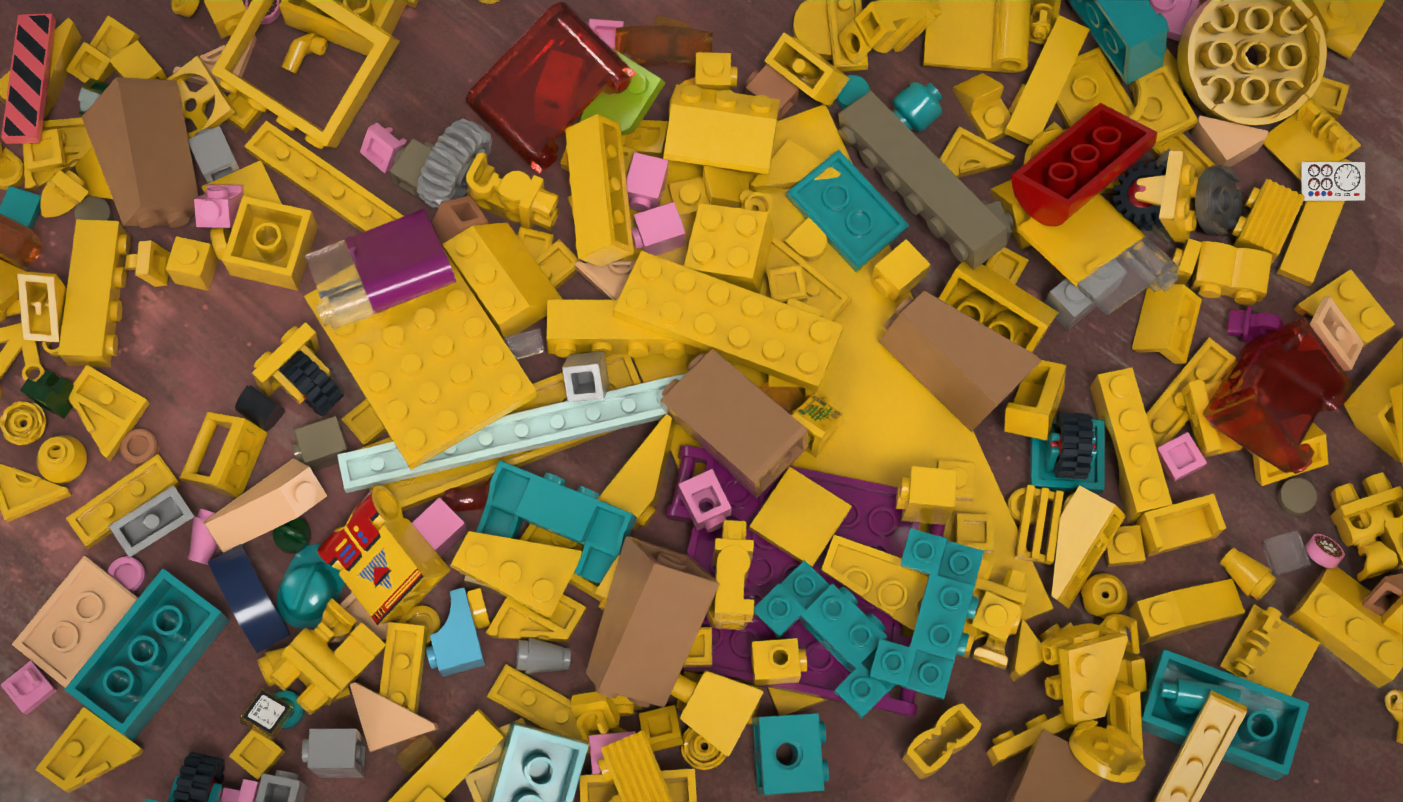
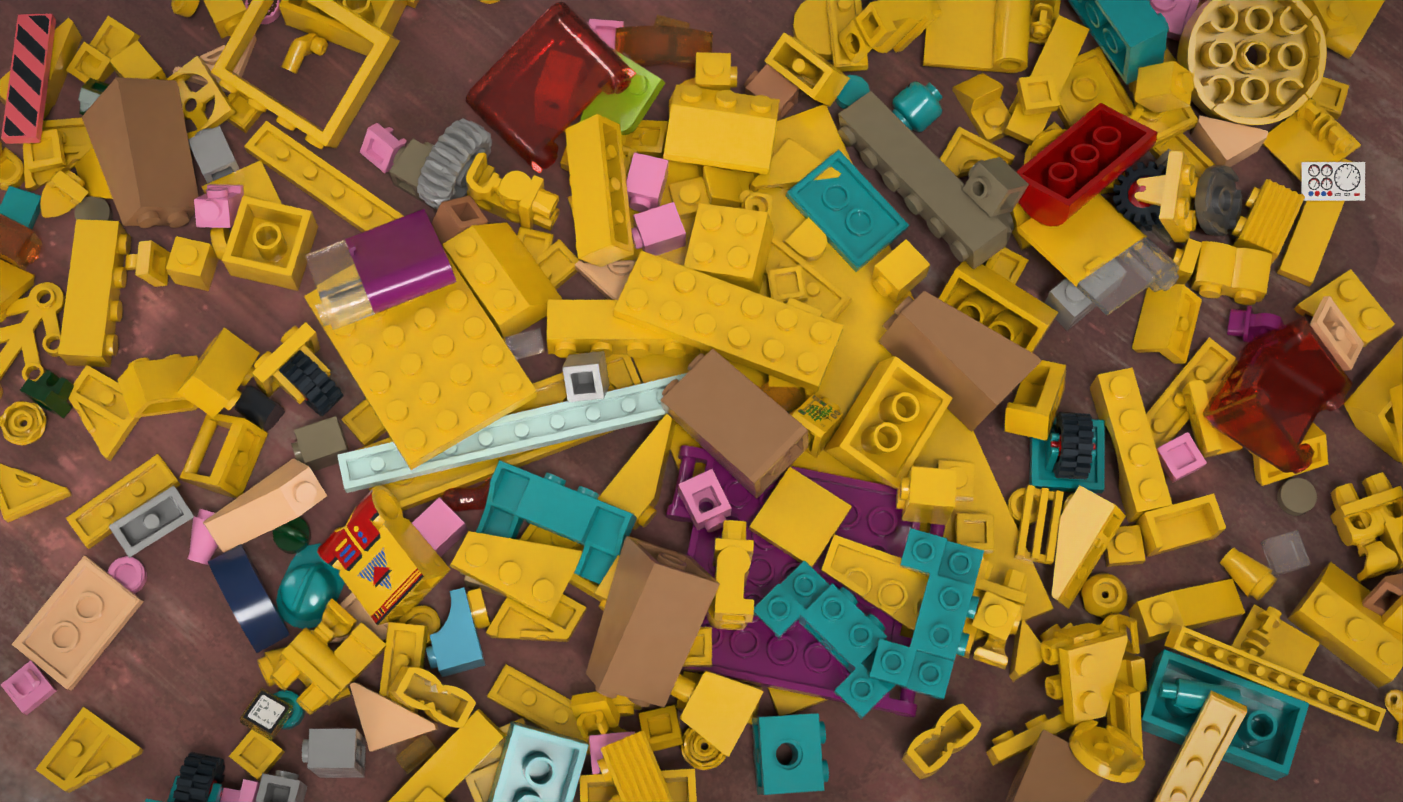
(41, 305): yellow slope -> none
(61, 459): yellow cone -> none
(139, 446): nougat tile -> none
(147, 655): teal brick -> none
(153, 385): none -> yellow brick
(219, 373): none -> yellow brick
(425, 692): none -> yellow brick
(540, 656): light grey cone -> none
(777, 661): yellow brick -> none
(889, 423): none -> yellow slope
(995, 186): none -> dark tan brick
(1038, 94): none -> yellow plate
(1164, 87): none -> yellow brick
(1274, 677): none -> yellow piece
(1324, 551): bright pink tile -> none

